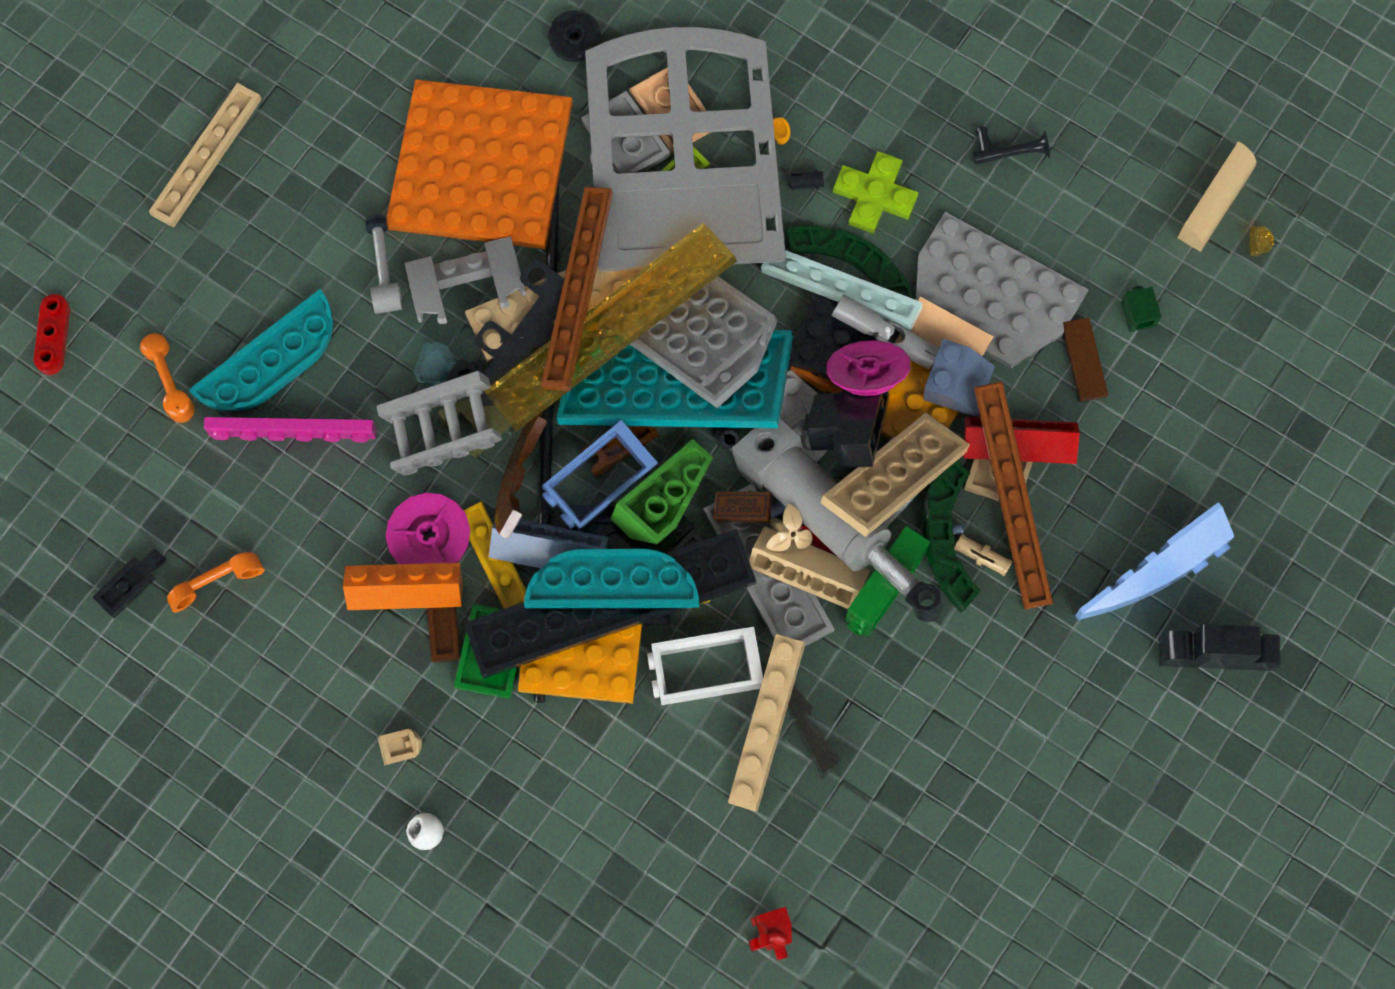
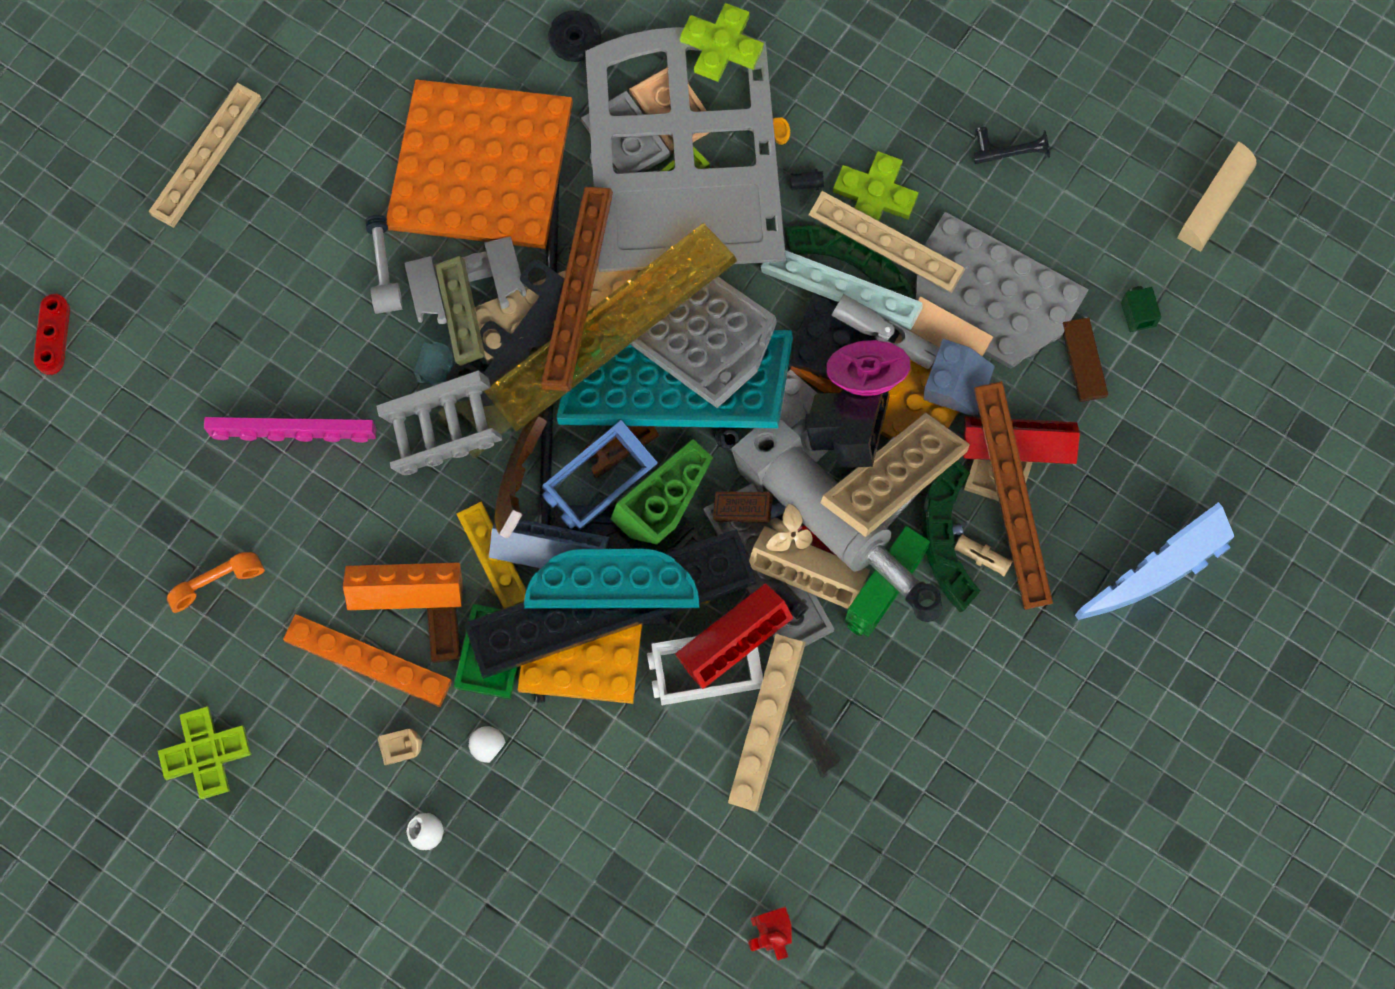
(128, 583): black plate -> none
(176, 402): orange piece -> none
(204, 753): none -> lime plate
(269, 359): teal plate -> none
(367, 660): none -> orange plate
(418, 516): dark pink piece -> none
(460, 310): none -> olive plate
(486, 743): none -> white piece
(721, 42): none -> lime plate
(734, 635): none -> red brick
(795, 605): none -> black pin
(887, 242): none -> tan plate
(1220, 648): black brick -> none
(1260, 240): clear yellow plate -> none

